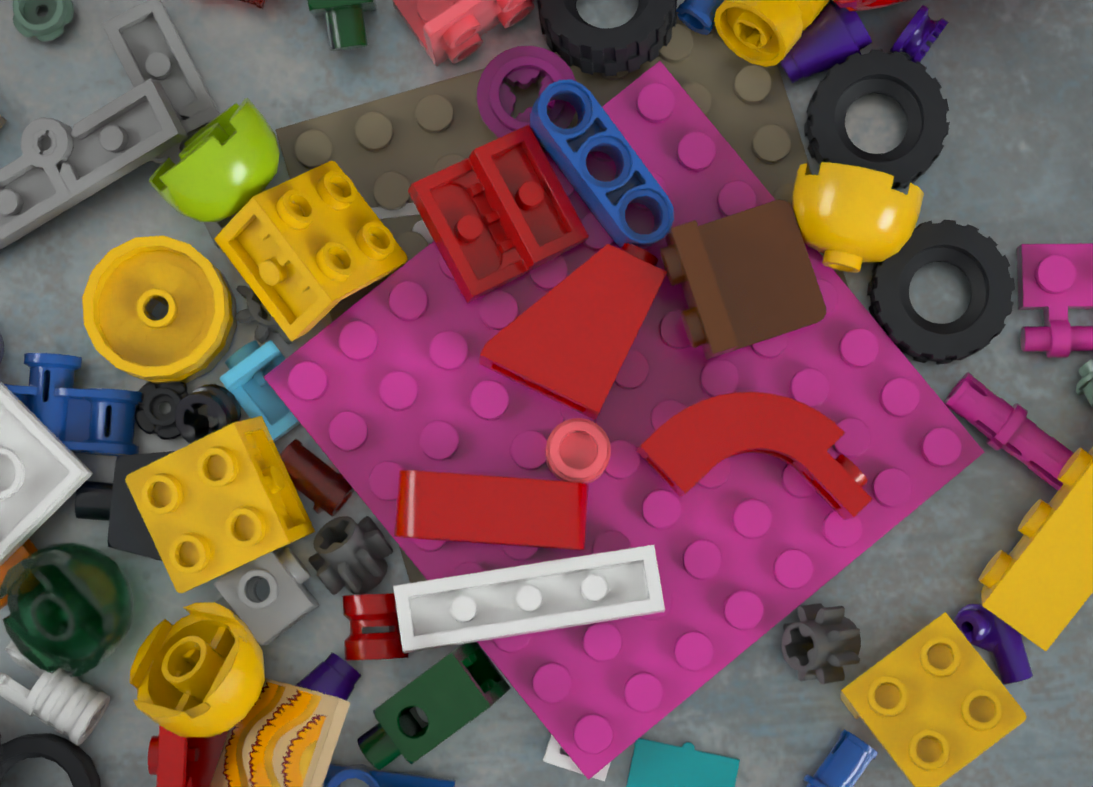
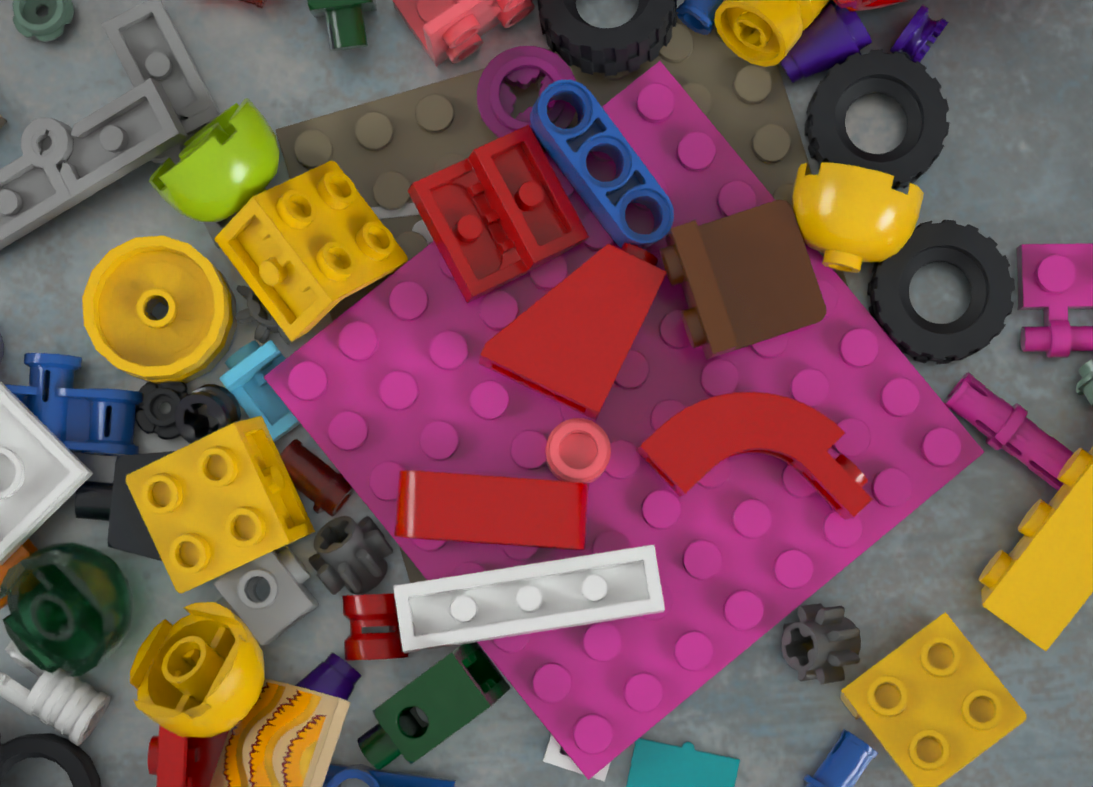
(997, 637): dark purple arm -> none

